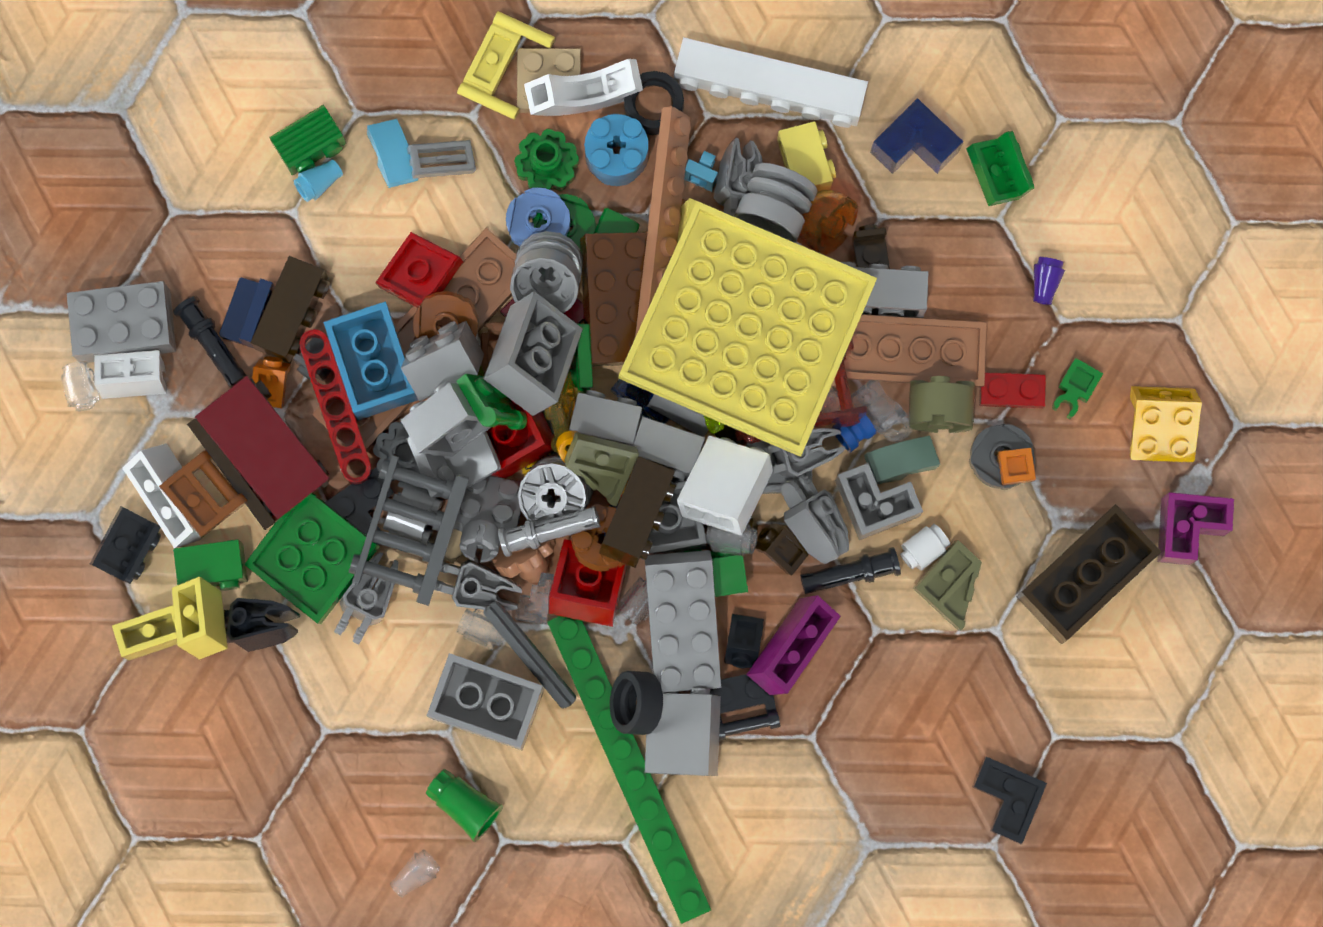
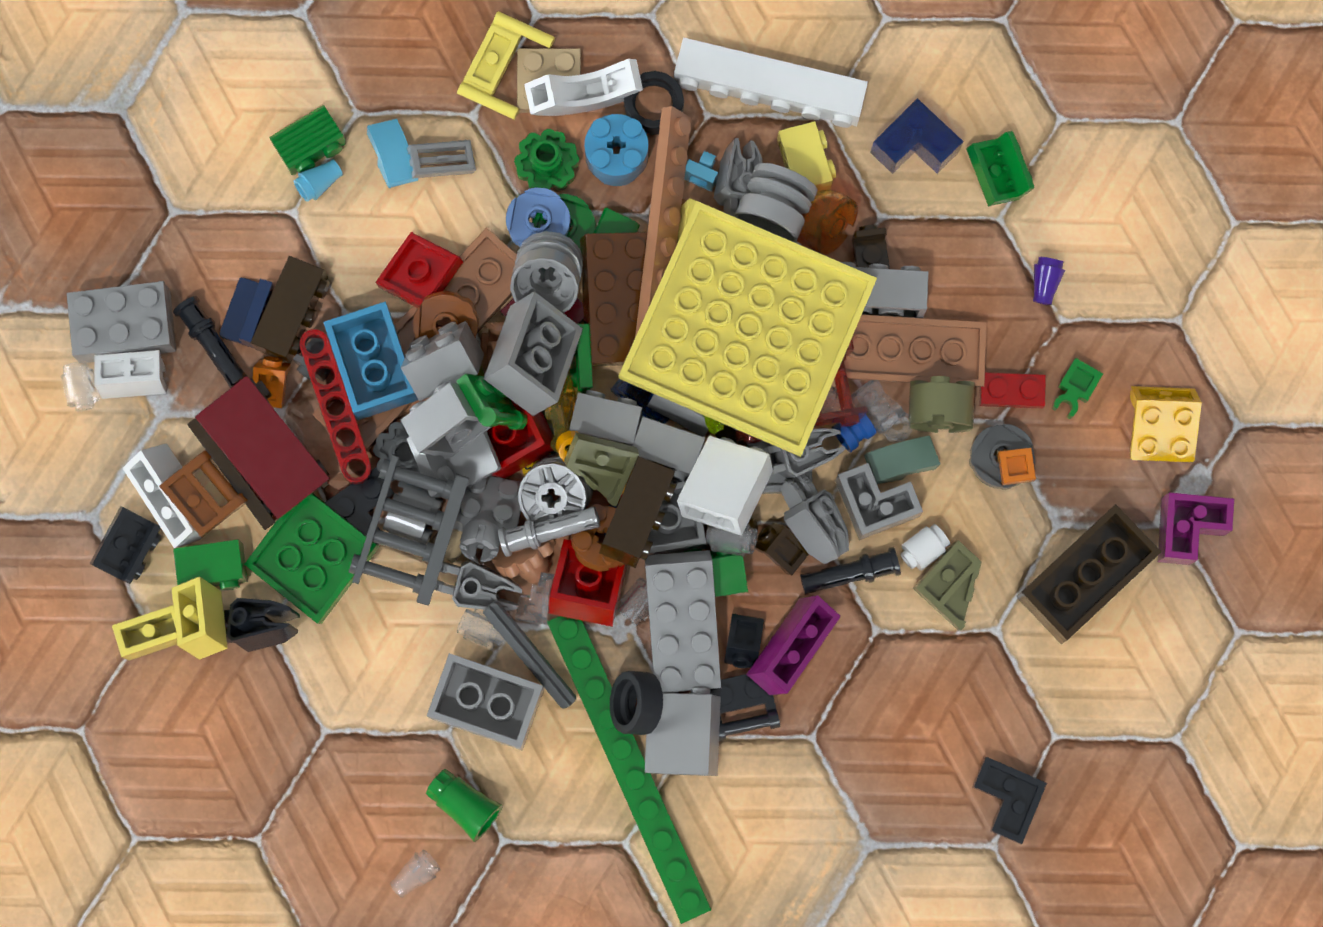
(366, 603): light grey hinge -> none

